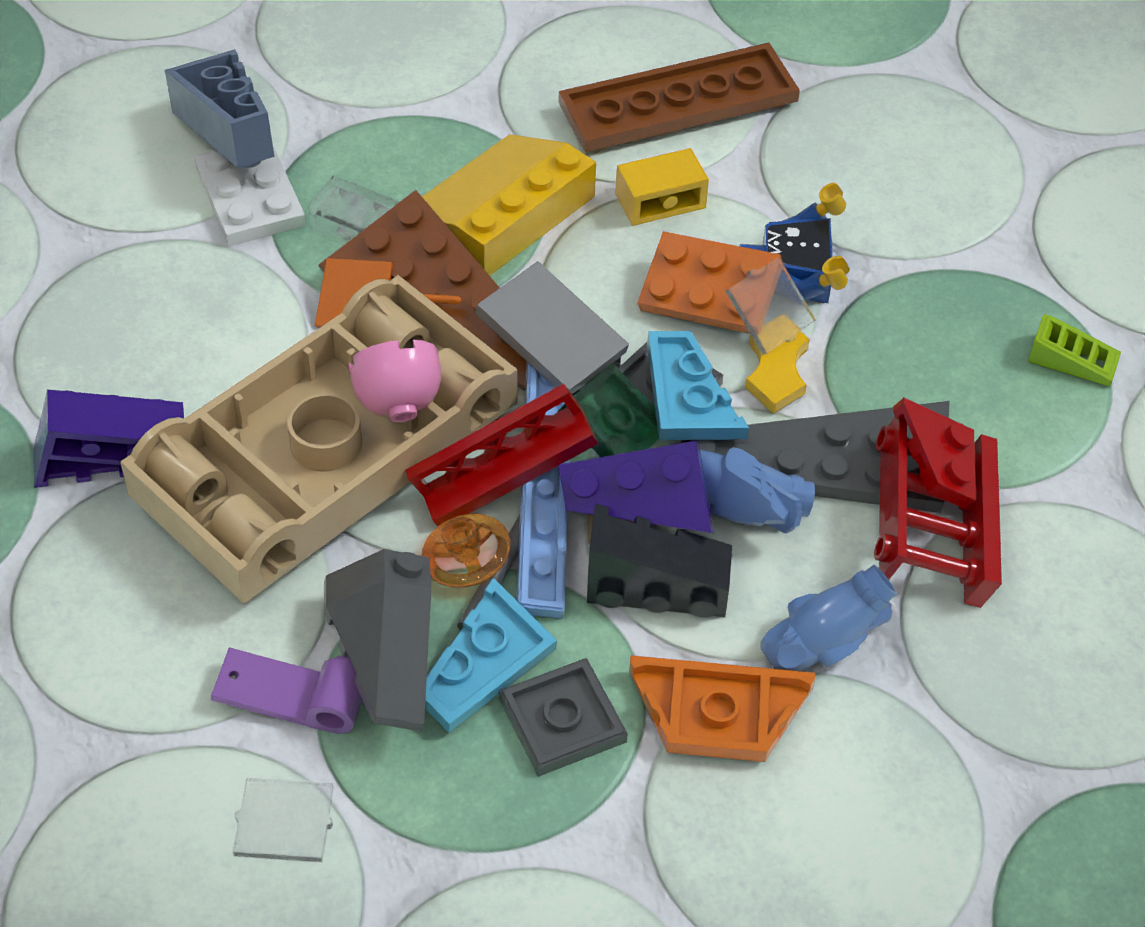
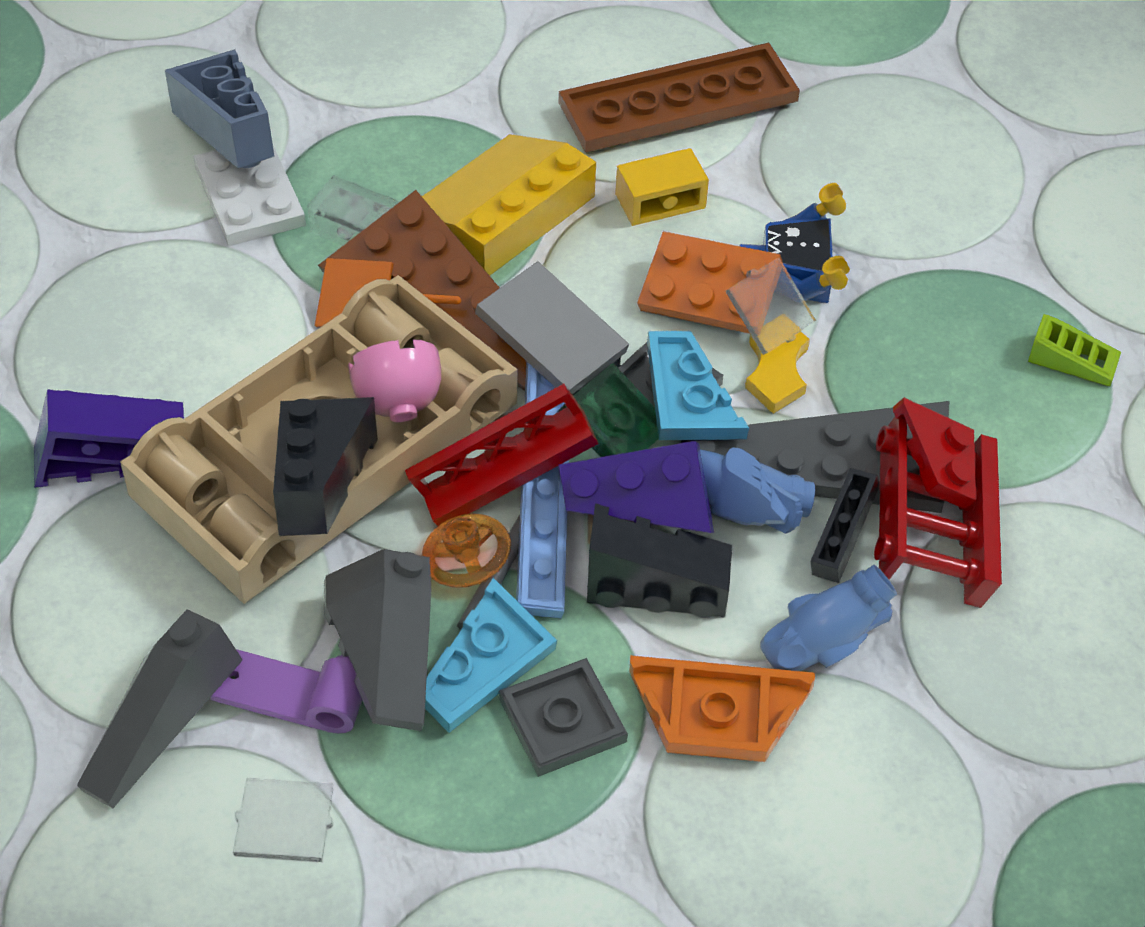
(160, 702): none -> dark grey wedge
(316, 459): none -> black wedge
(844, 525): none -> black piece

